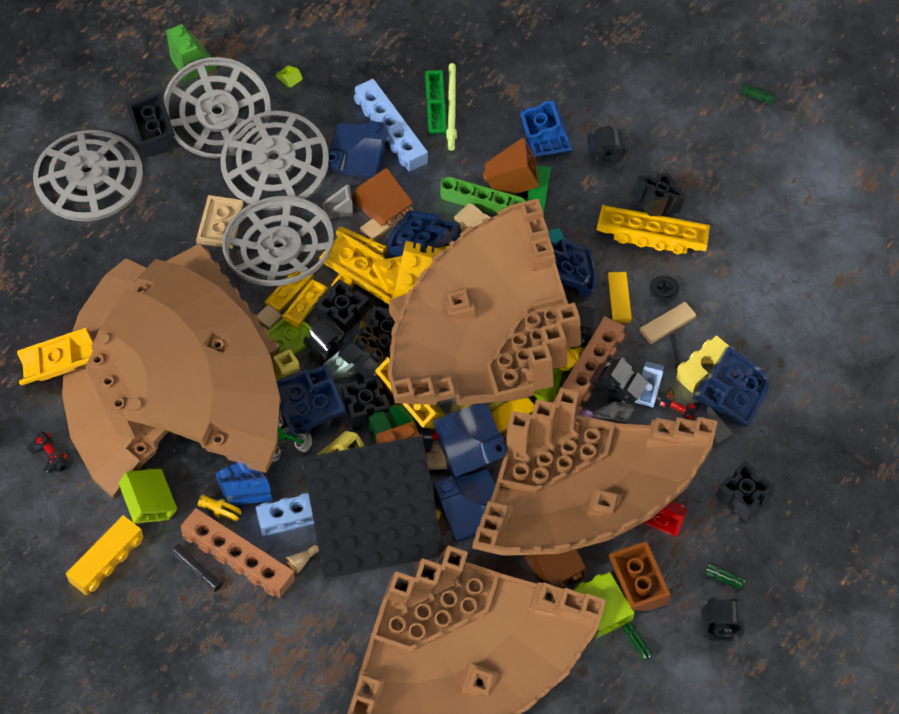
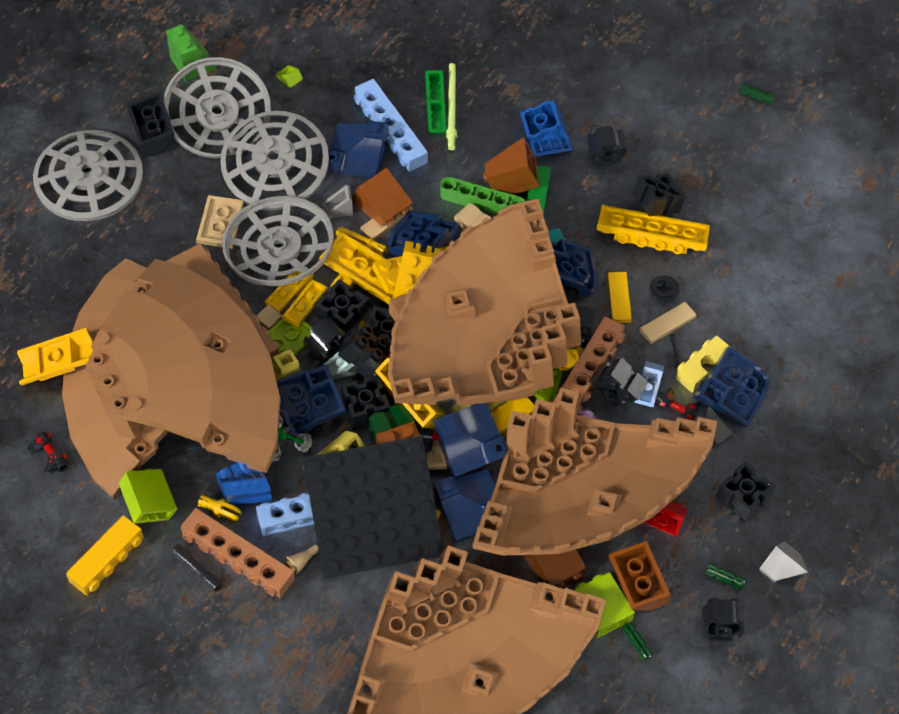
(615, 412): dark grey tile -> none
(783, 563): none -> slope

